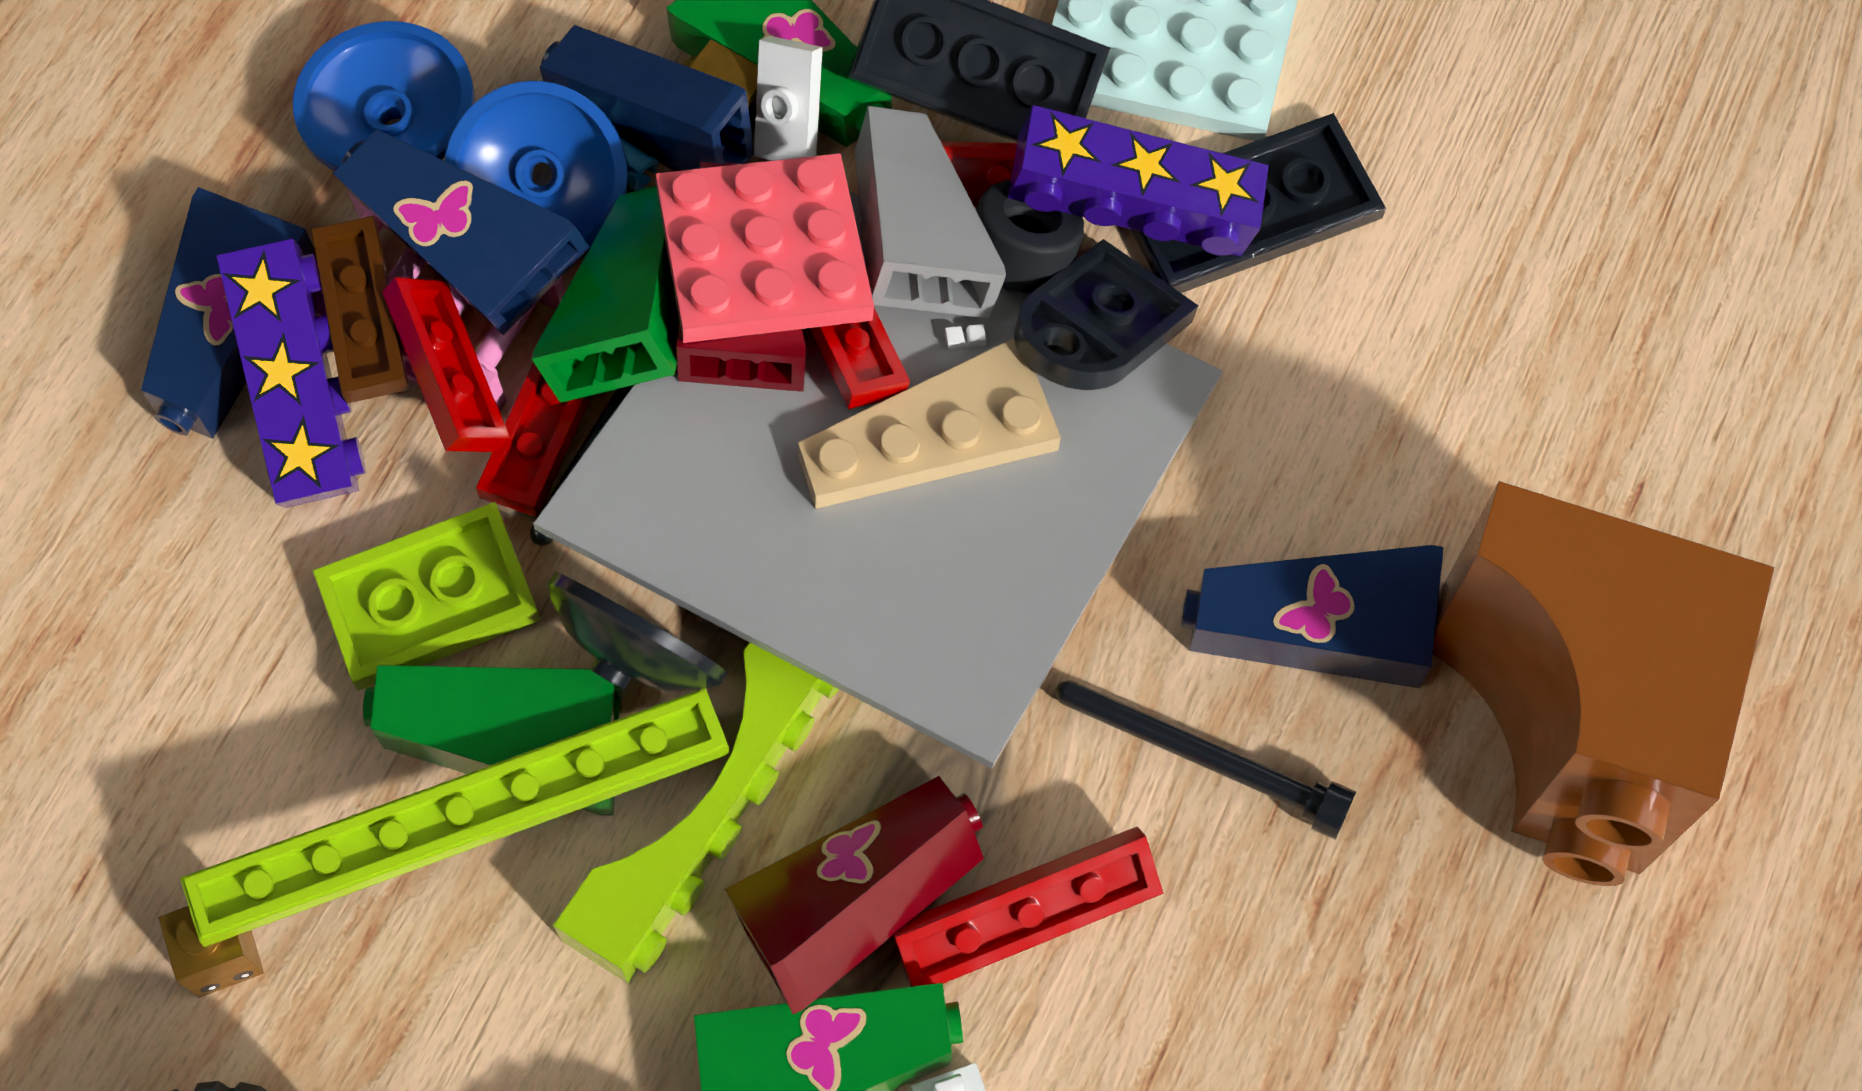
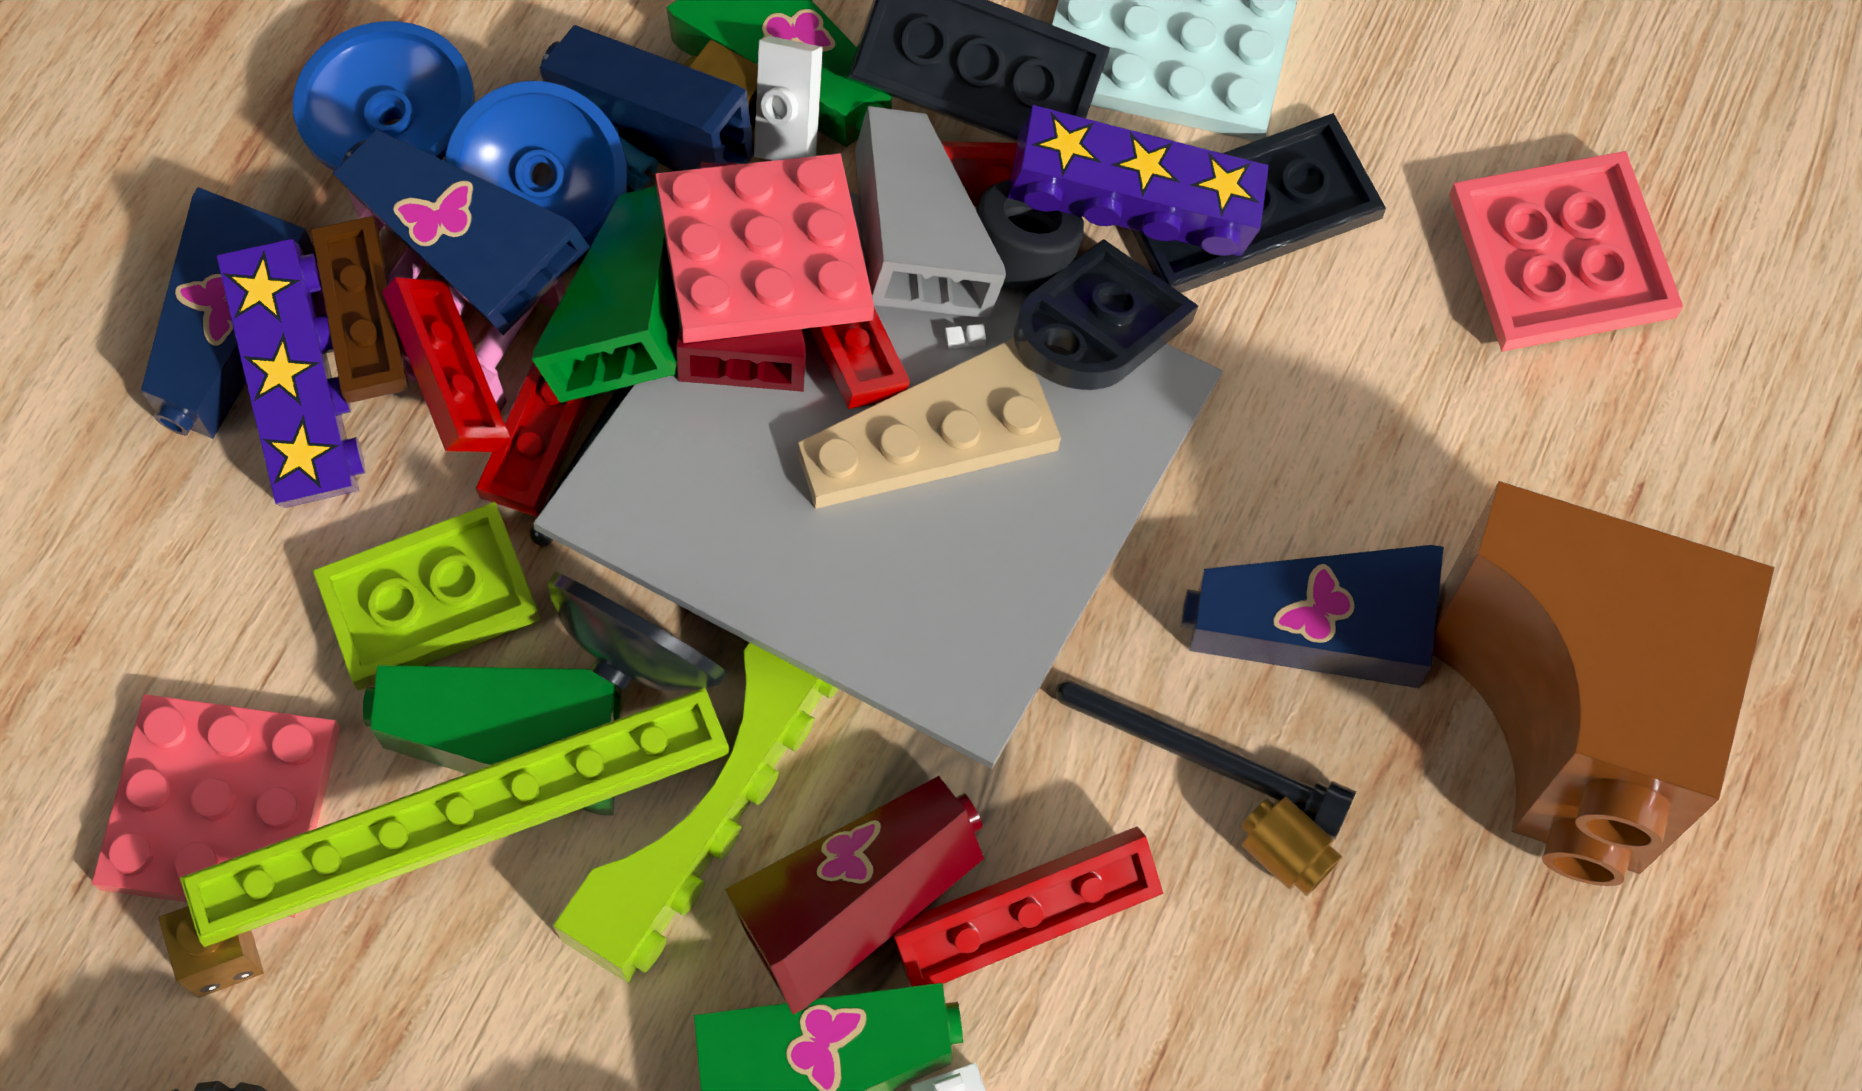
(208, 789): none -> coral plate
(1290, 844): none -> pearl gold brick
(1565, 251): none -> coral plate

